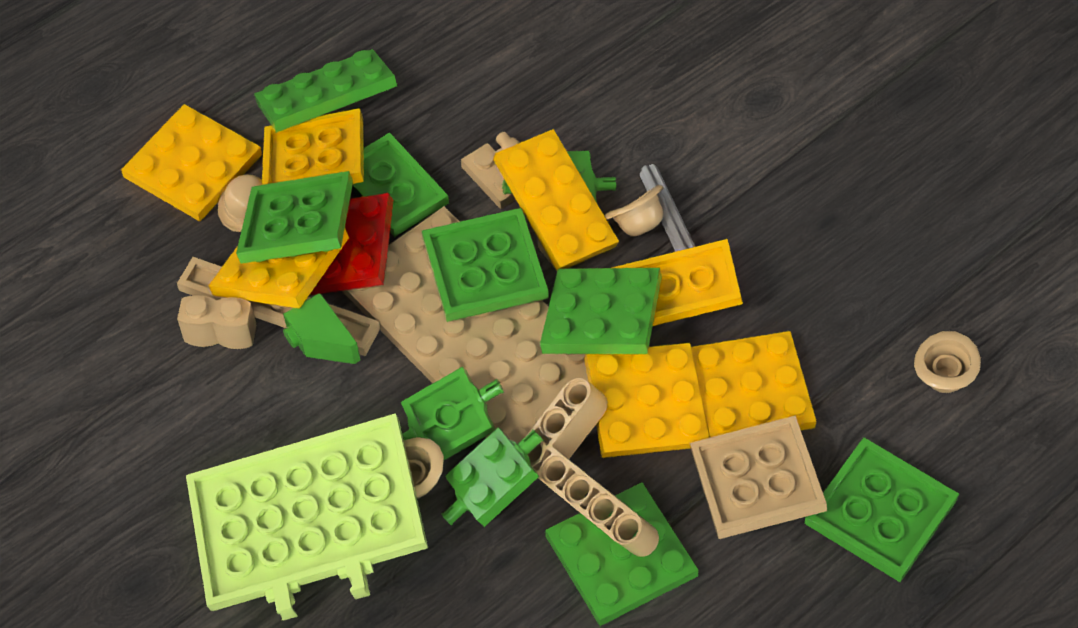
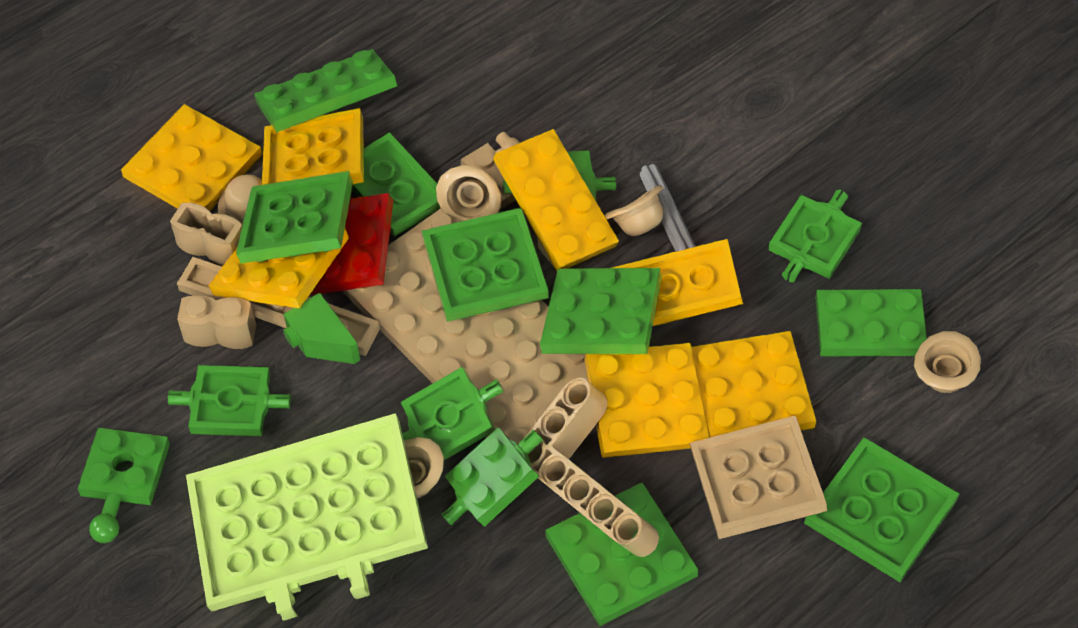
(131, 486): none -> bright green plate
(205, 233): none -> tan brick
(229, 400): none -> bright green plate
(468, 193): none -> tan hat
(815, 236): none -> bright green plate
(870, 322): none -> bright green plate

